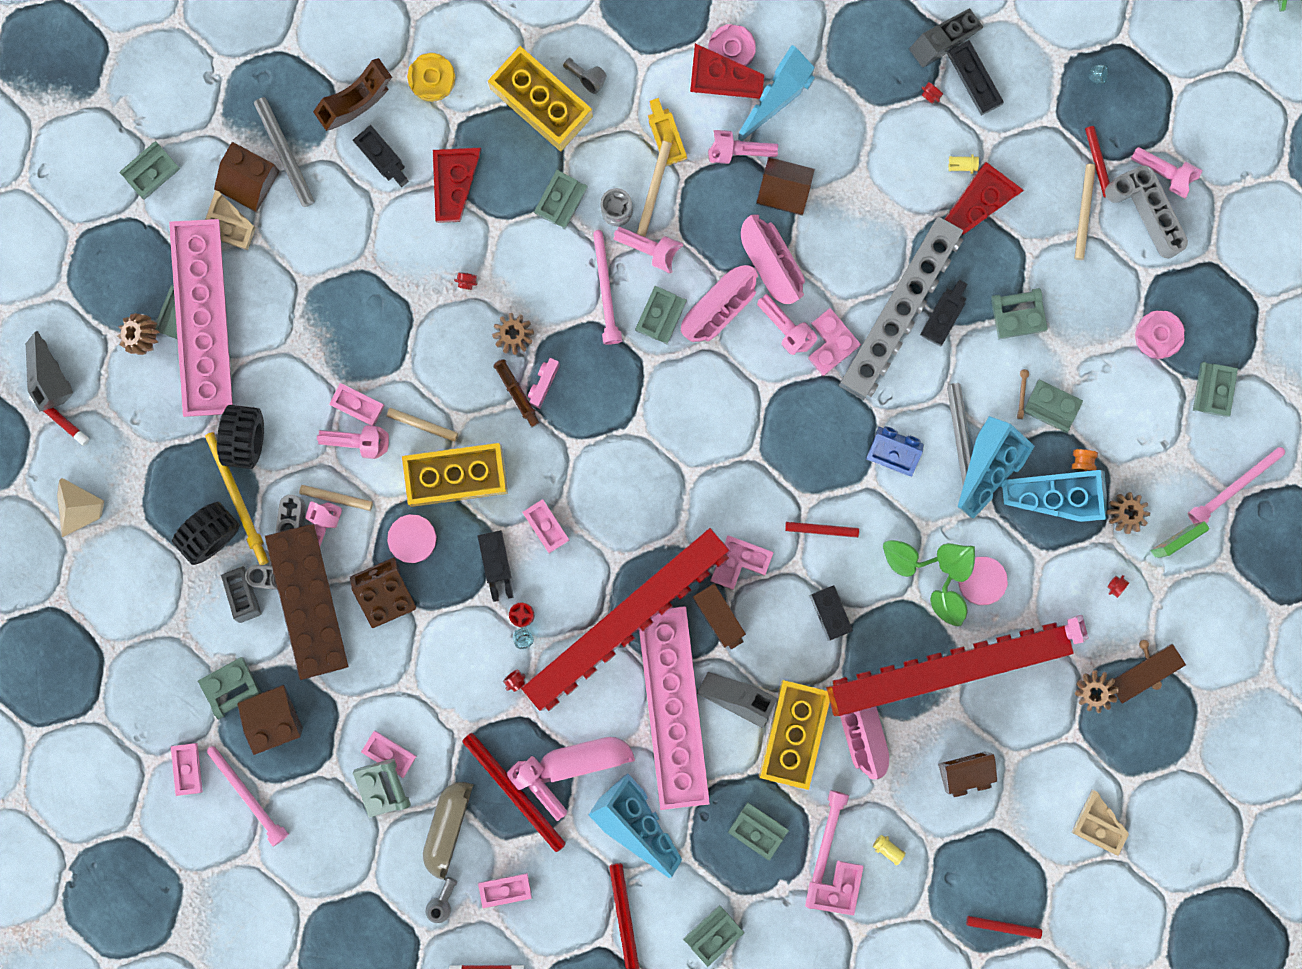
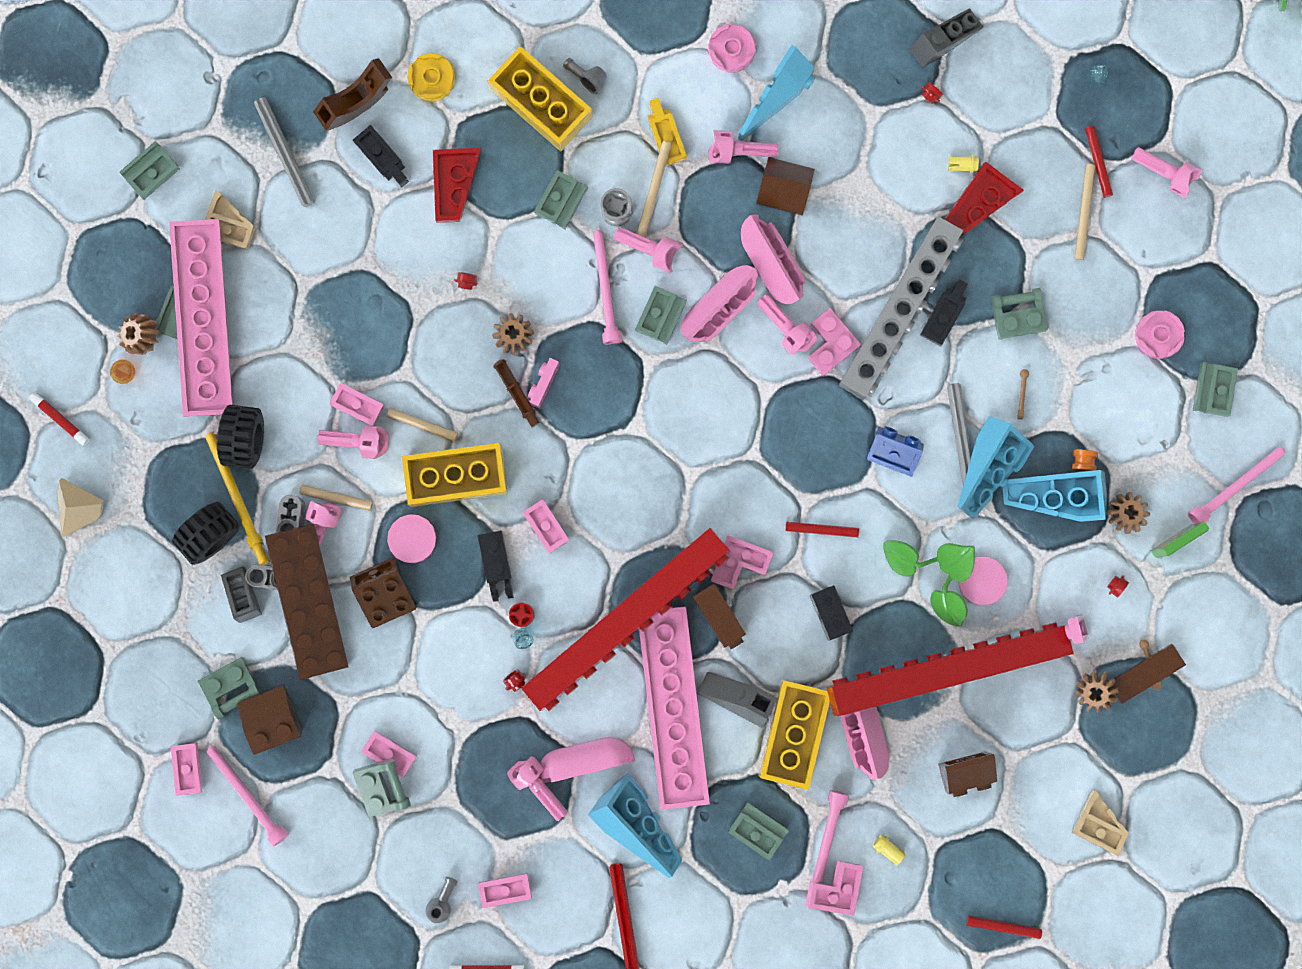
(44, 378): dark grey slope -> none
(122, 371): none -> clear orange plate
(245, 176): reddish brown slope -> none
(446, 828): dark tan brick -> none
(513, 793): red axle -> none
(713, 935): sand green plate -> none
(723, 76): red wing -> none
(975, 77): black plate -> none
(1053, 406): sand green plate -> none
(1150, 213): light grey beam -> none

